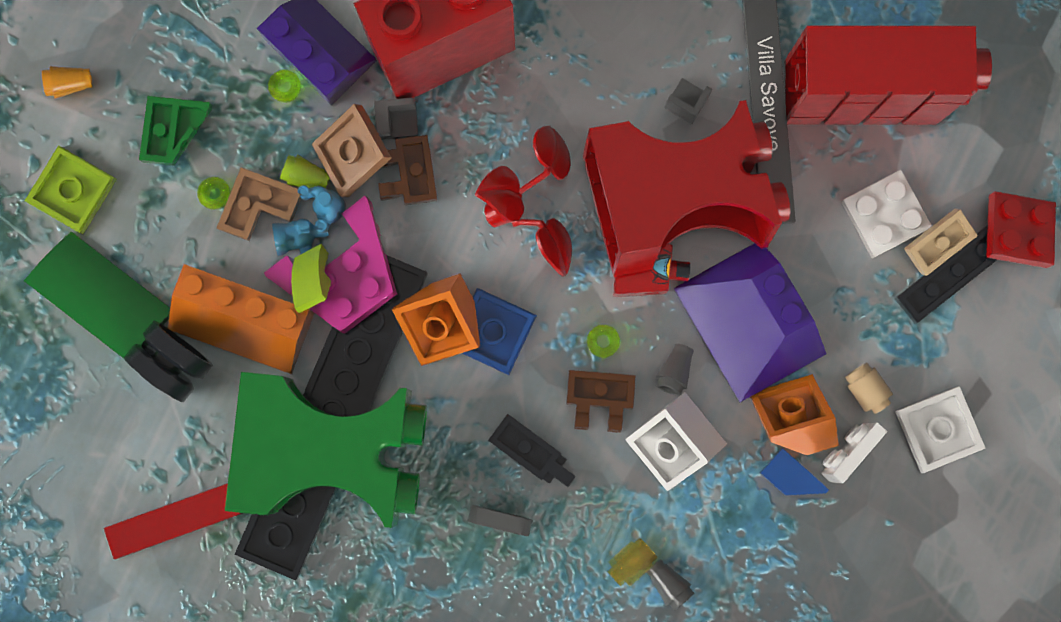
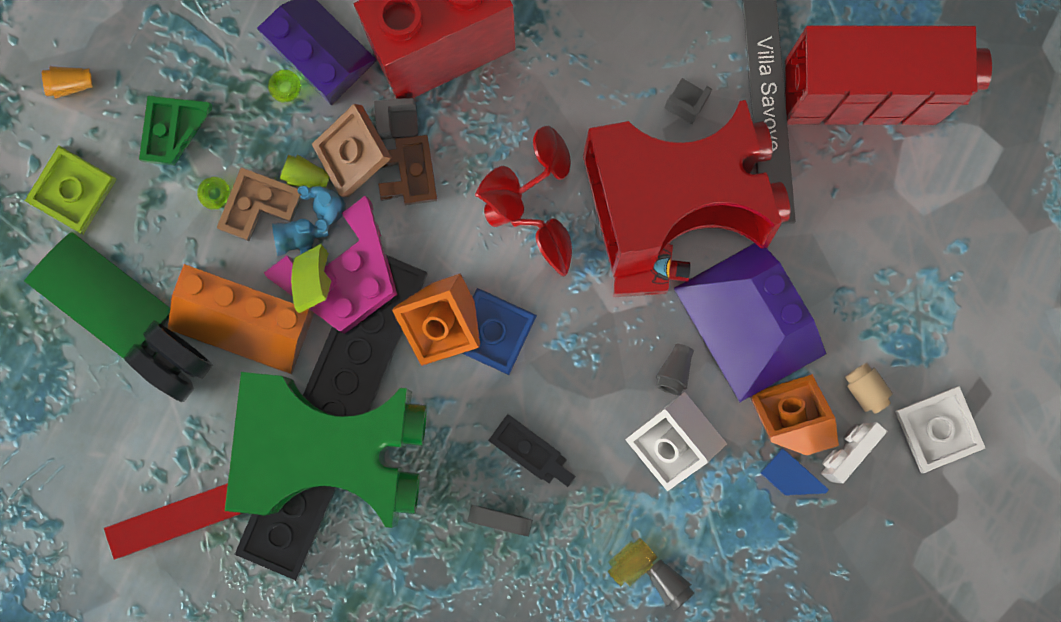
(600, 390): reddish brown plate -> none
(607, 331): clear neon green plate -> none
(886, 214): white plate -> none
(940, 242): tan plate -> none
(946, 280): black tile -> none
(1021, 229): red plate -> none

